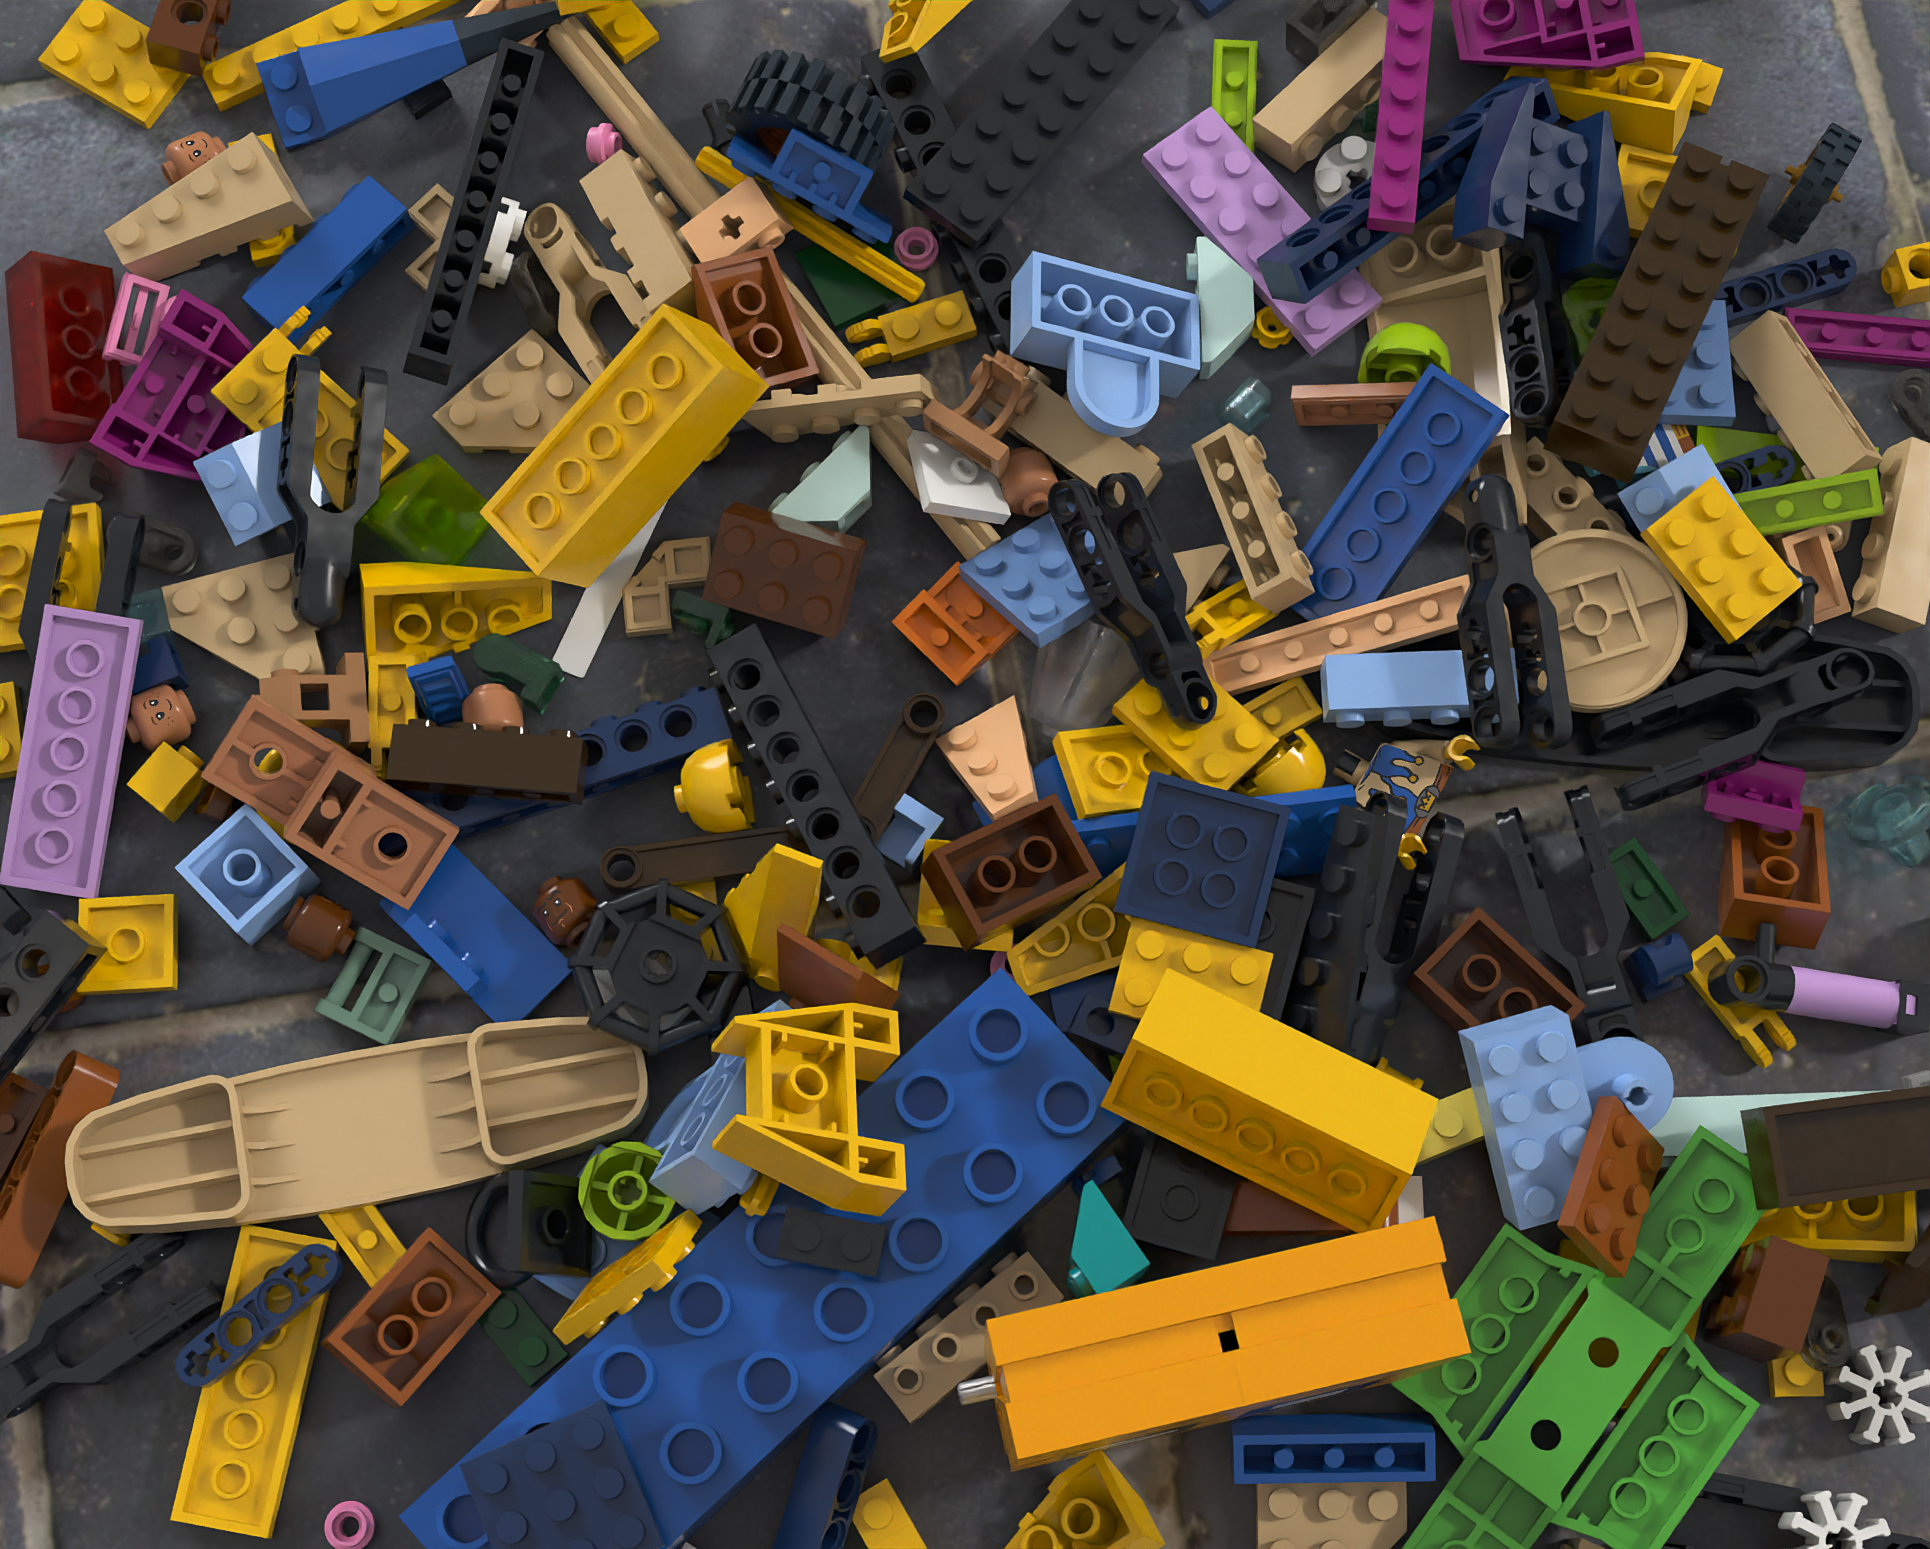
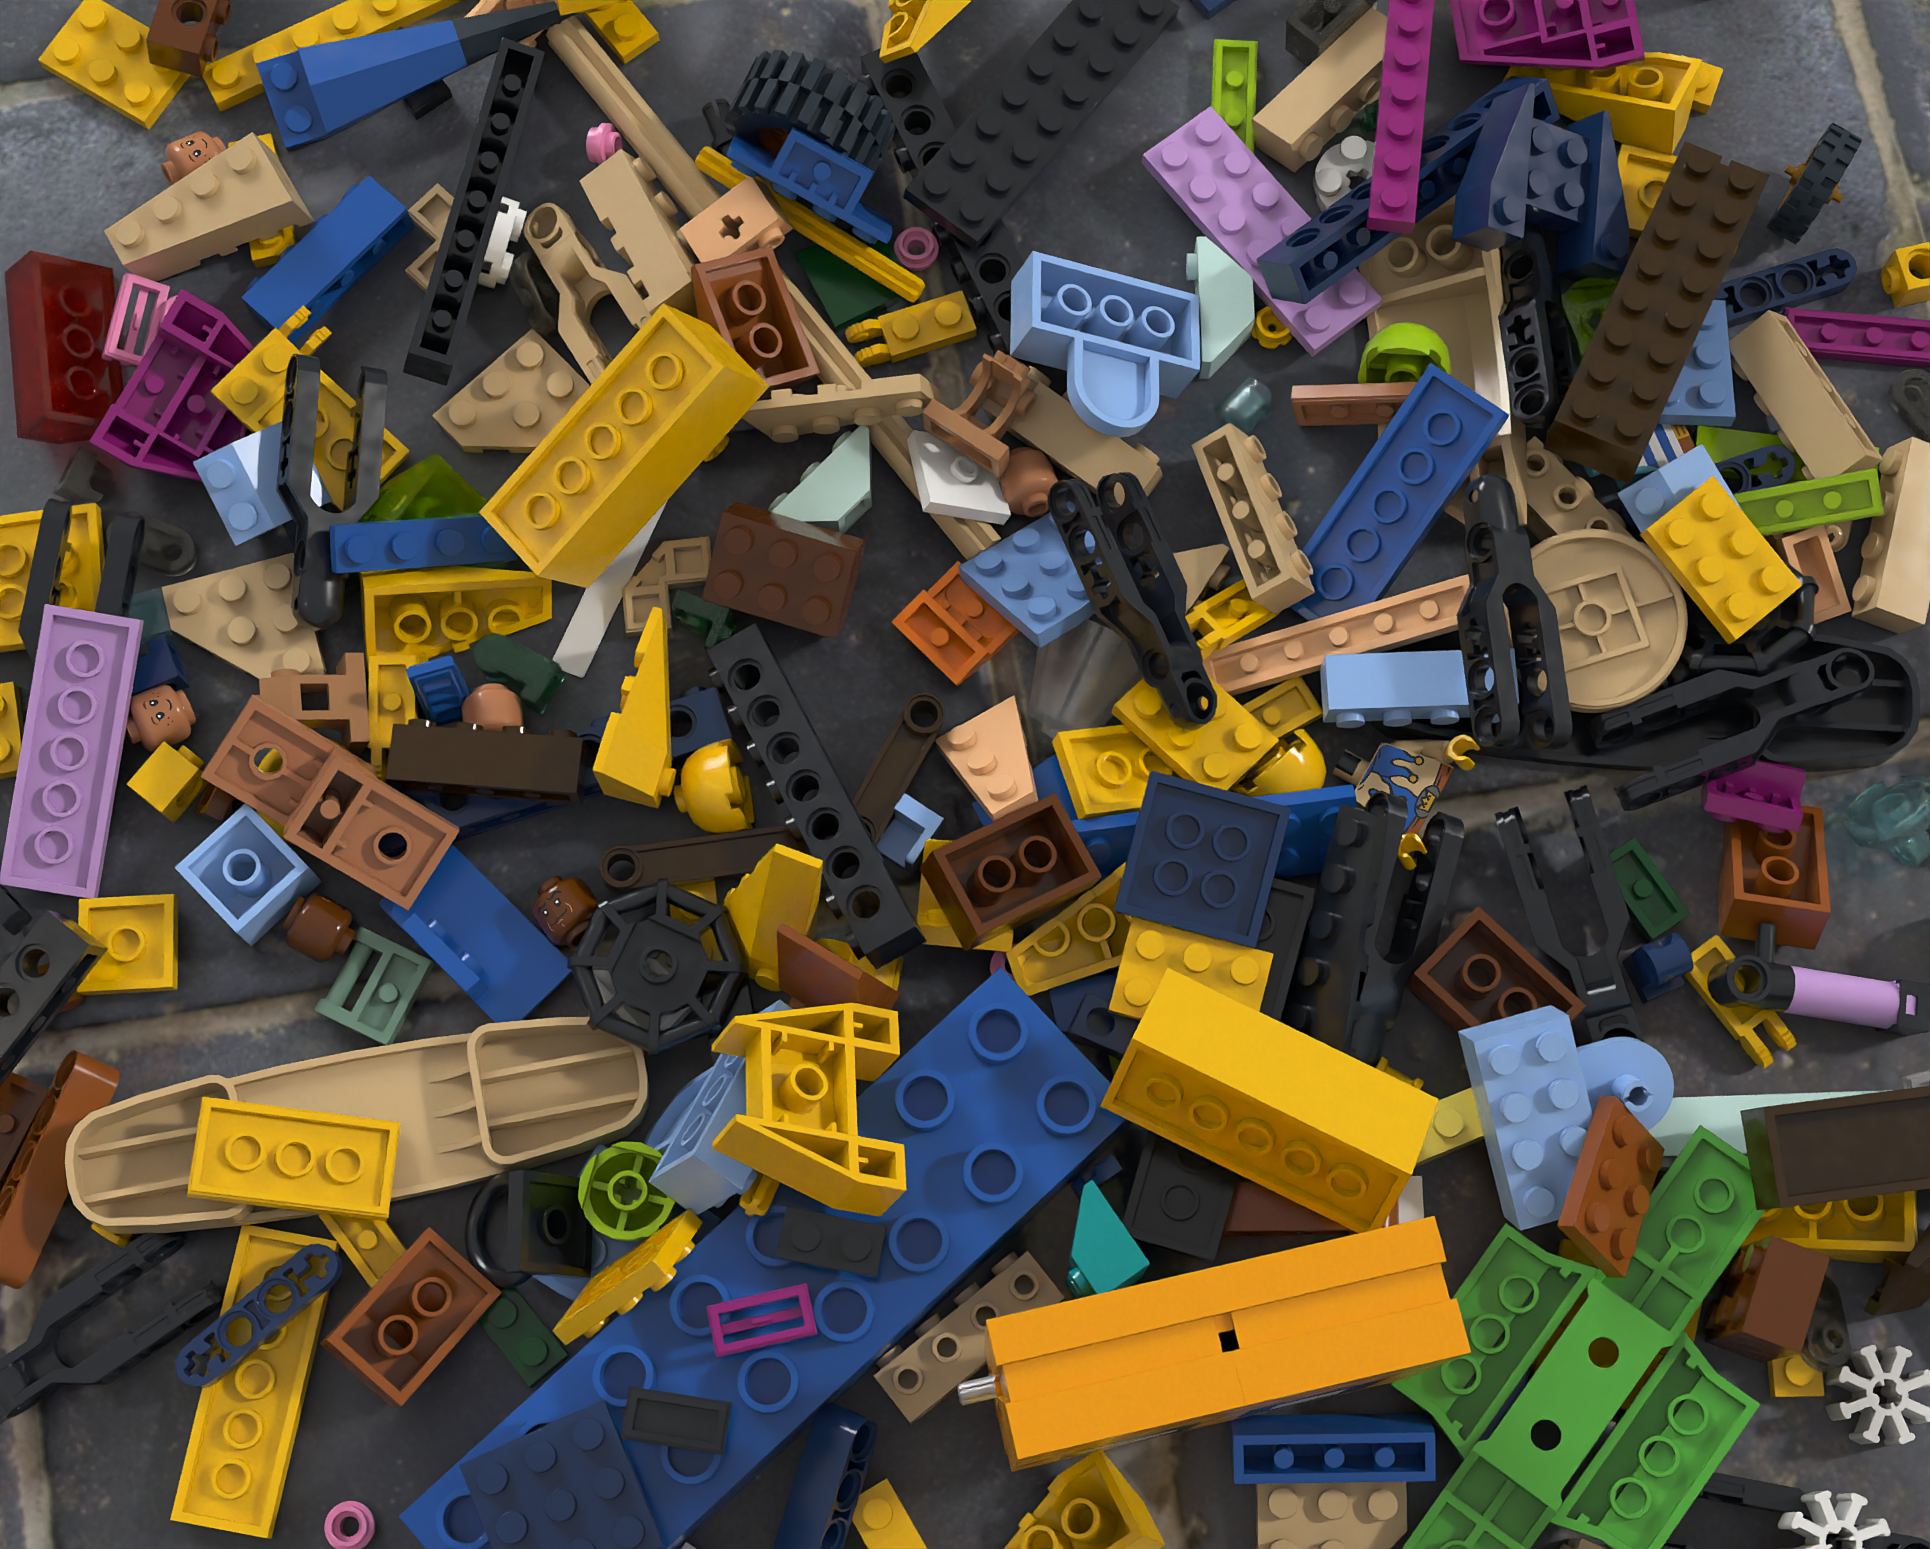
(293, 1159): none -> yellow tile
(416, 544): none -> blue plate
(636, 744): none -> yellow wedge
(676, 1420): none -> black tile
(719, 1330): none -> magenta tile

